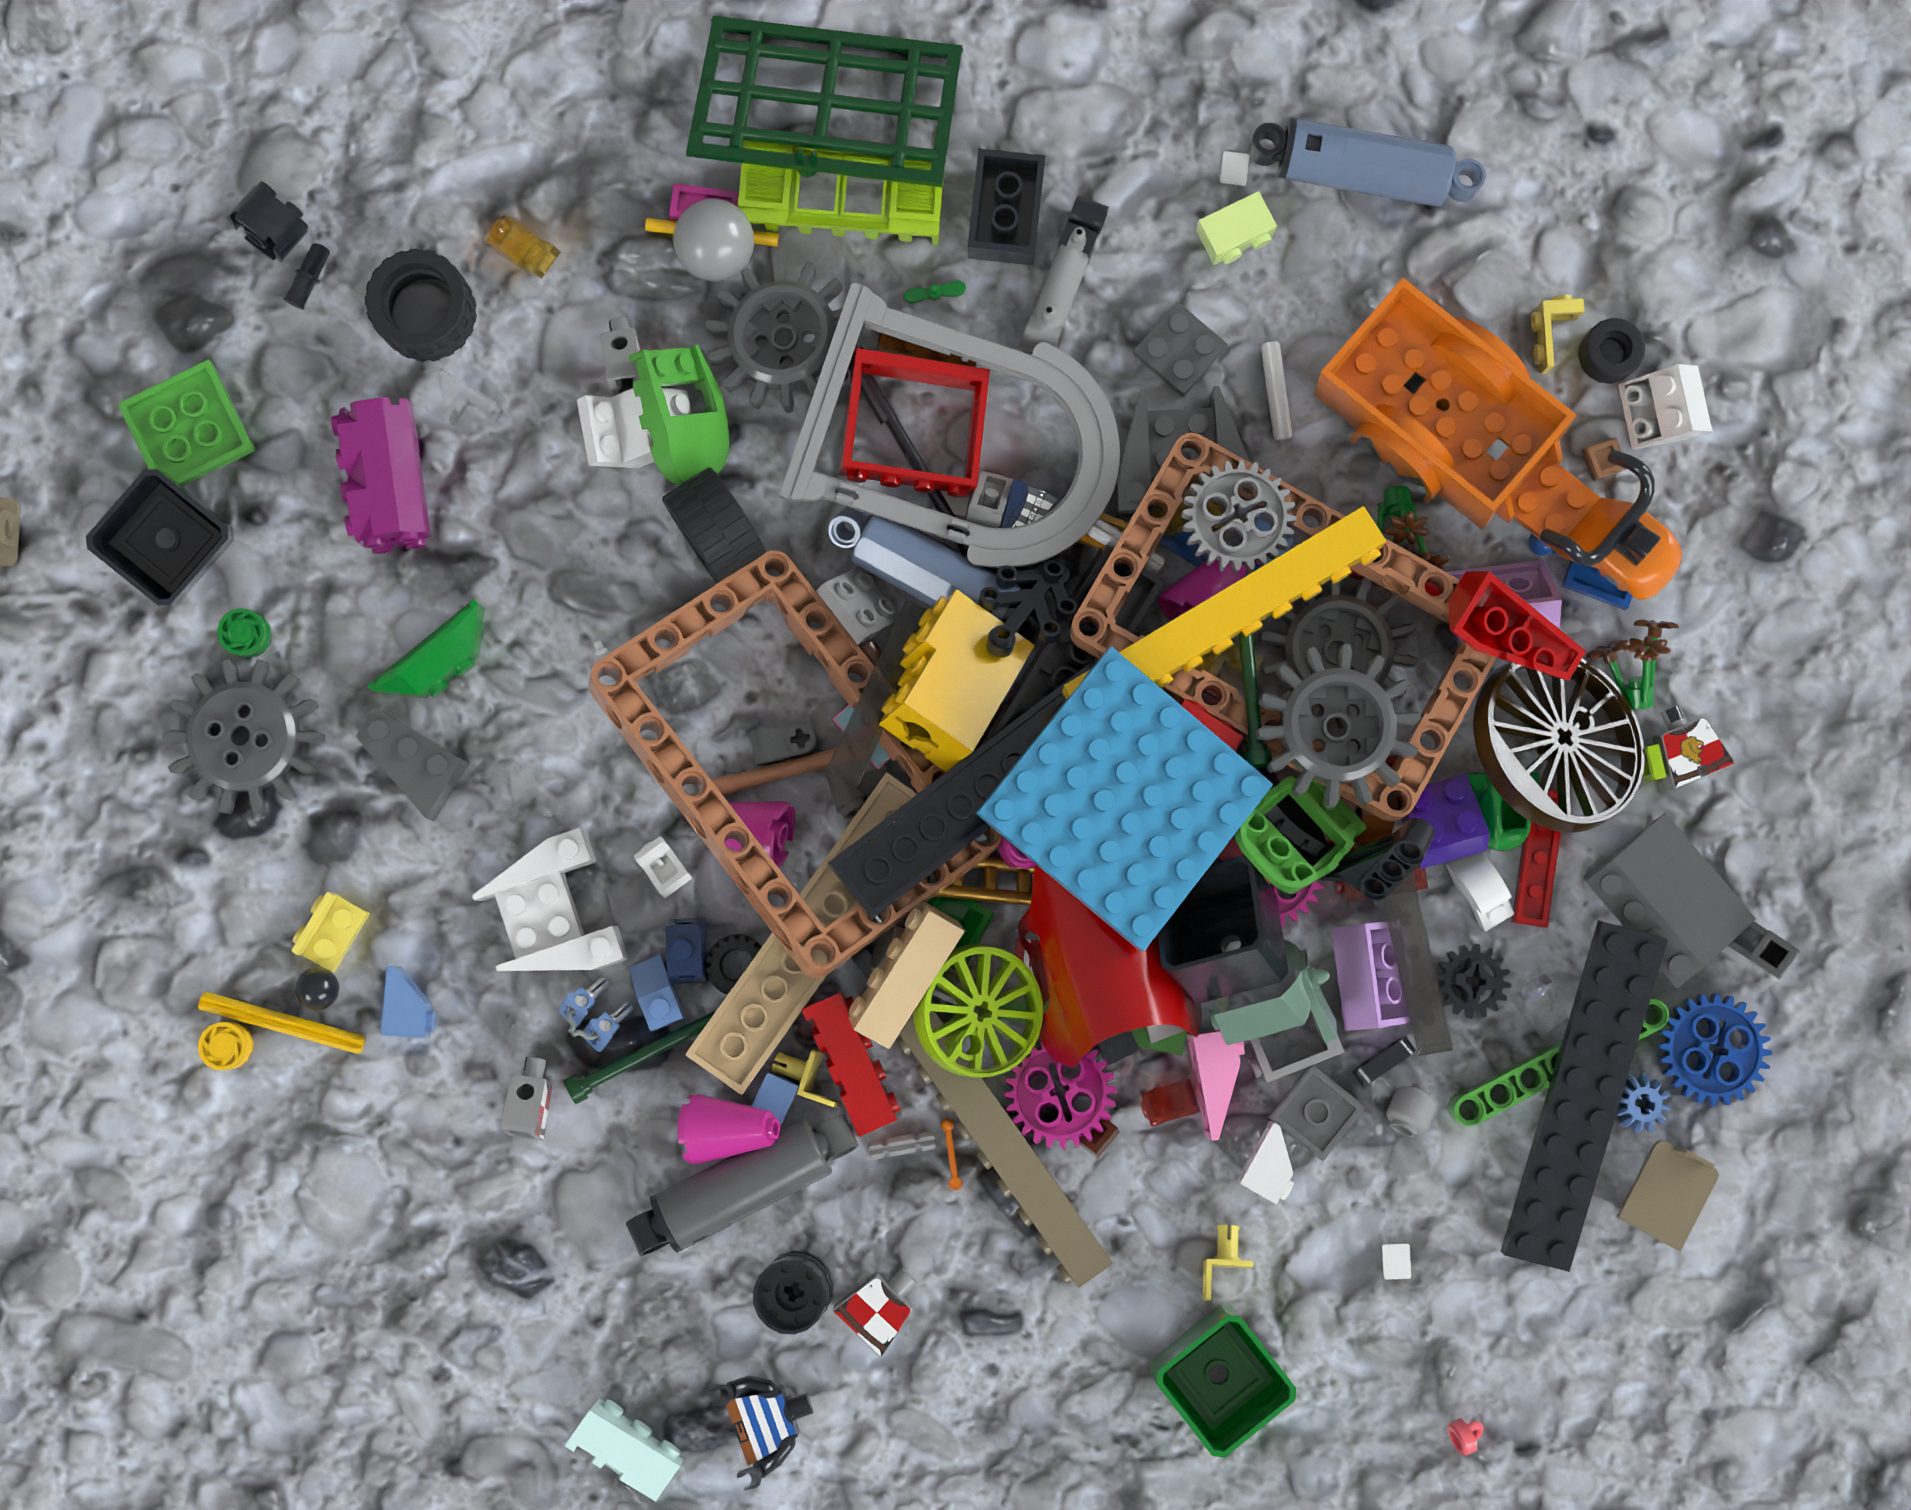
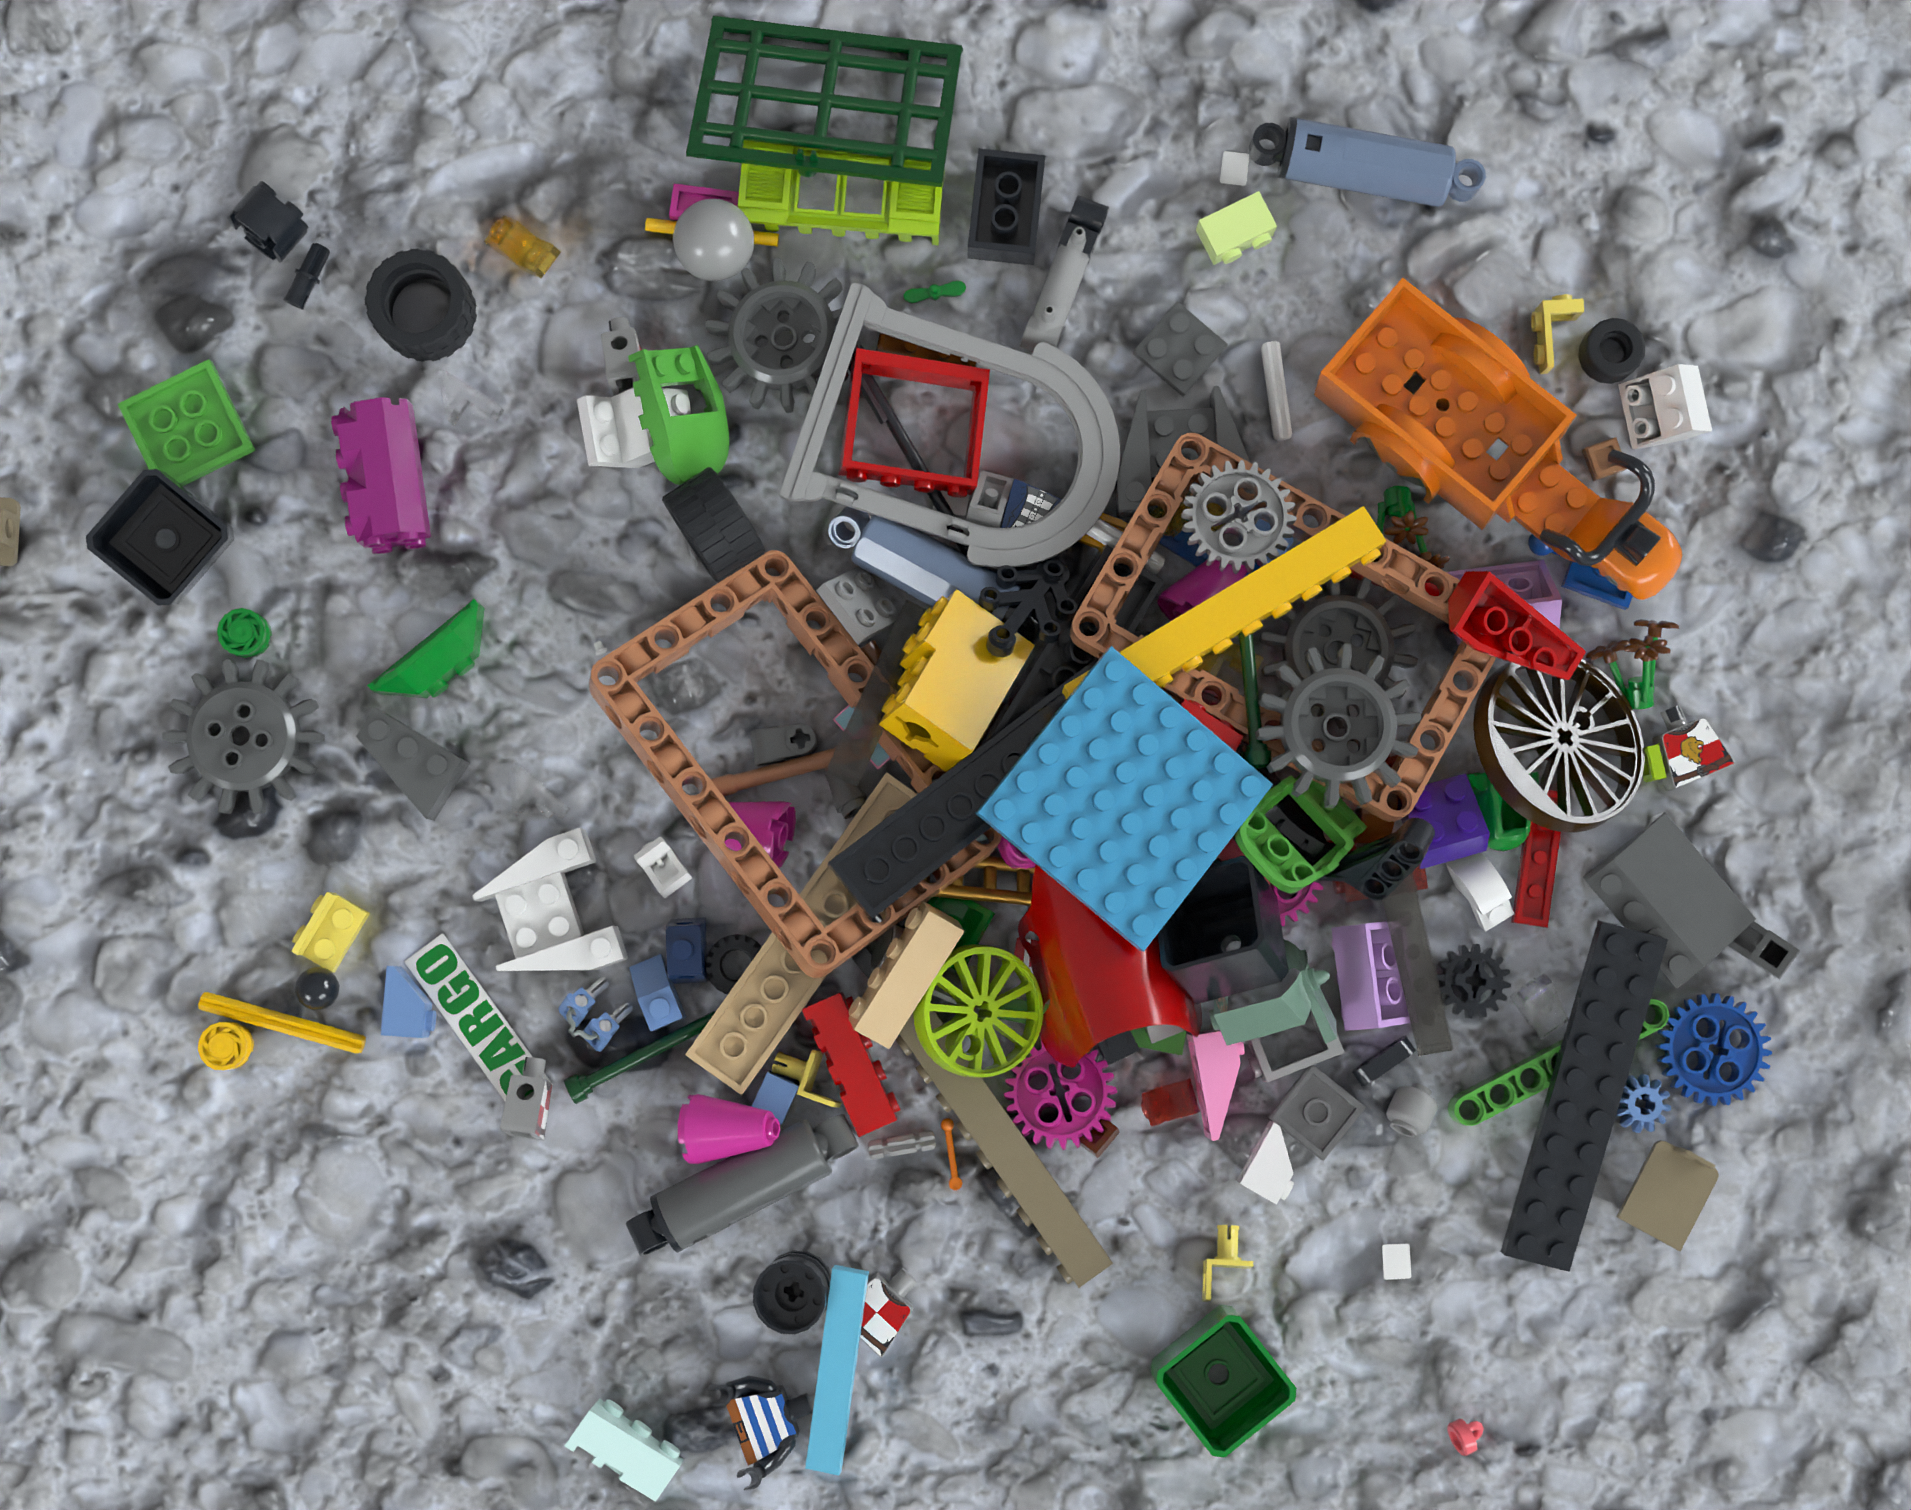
(470, 1012): none -> sticker
(837, 1369): none -> medium azure tile

